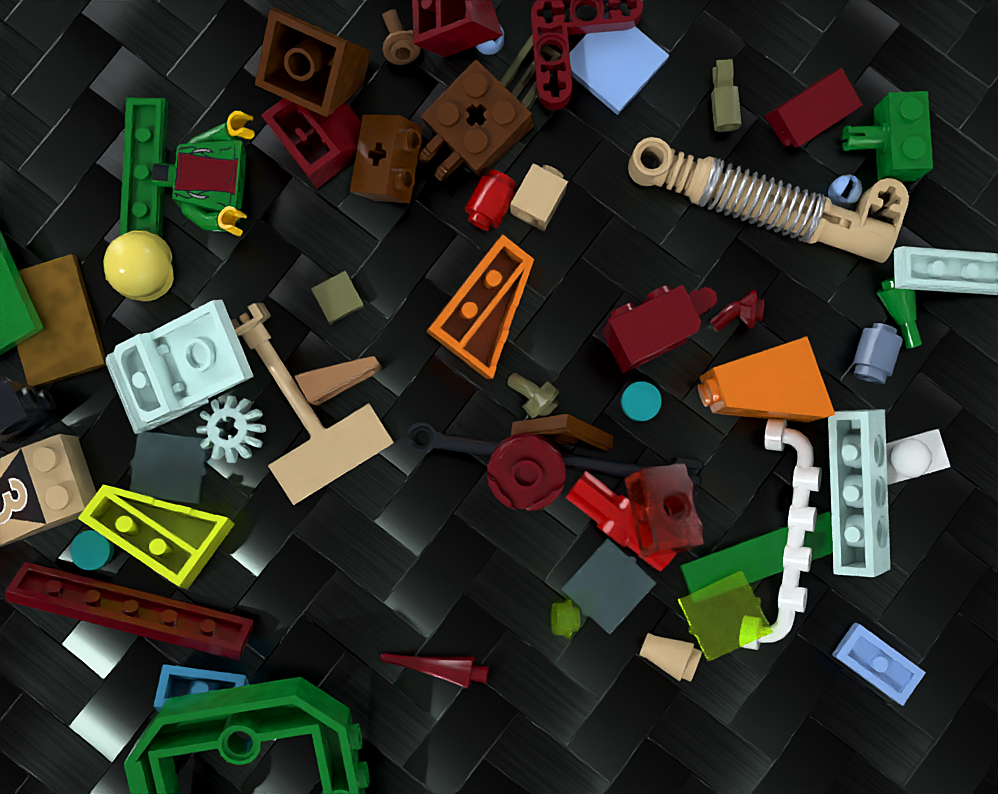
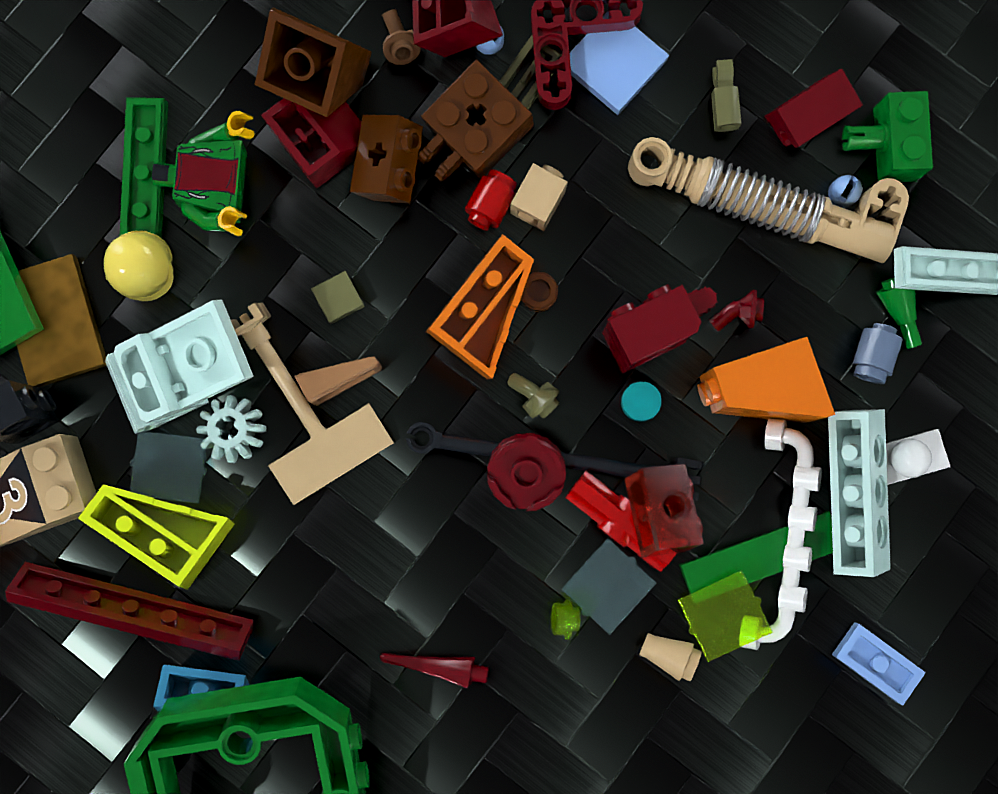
(91, 550): teal tile -> none
(539, 292): none -> reddish brown tile
(565, 430): reddish brown tile -> none

